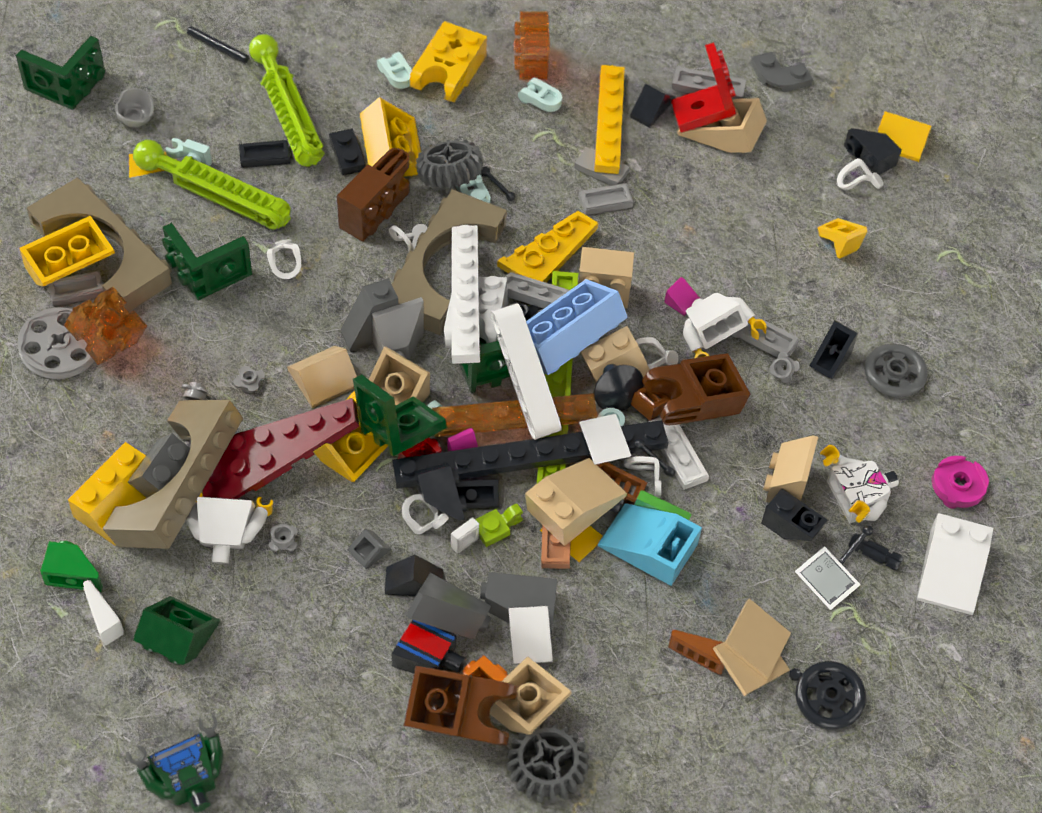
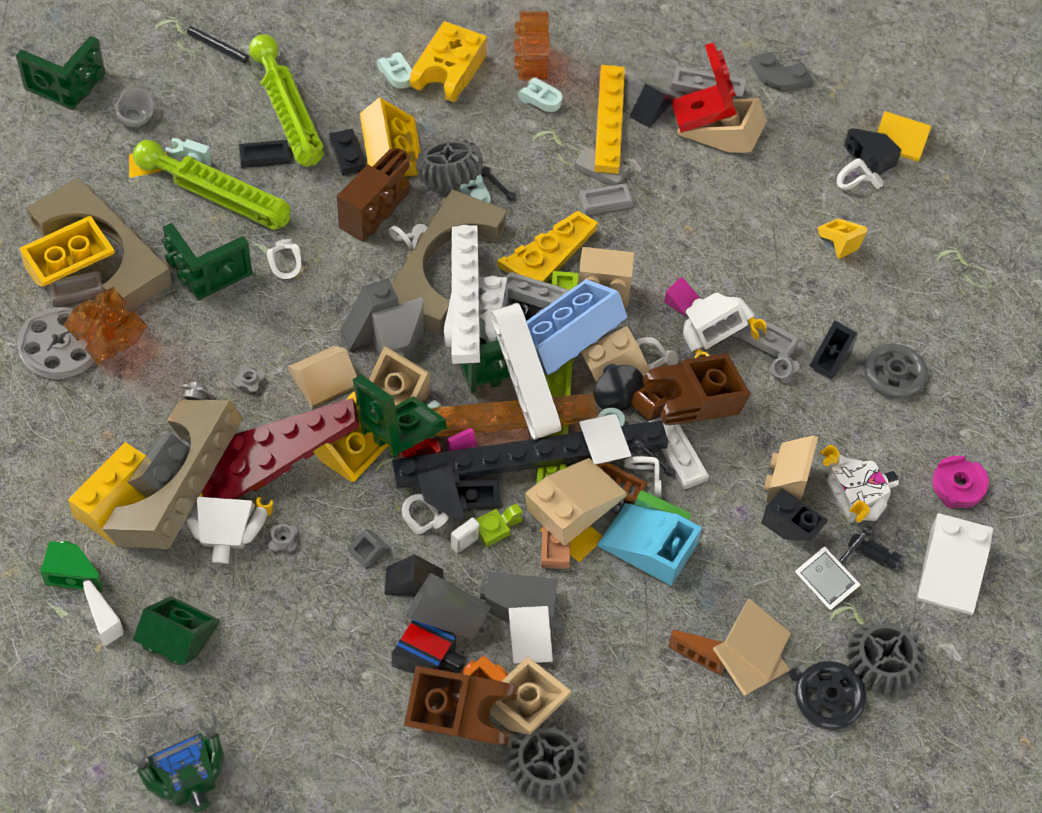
(893, 671): none -> dark grey gear

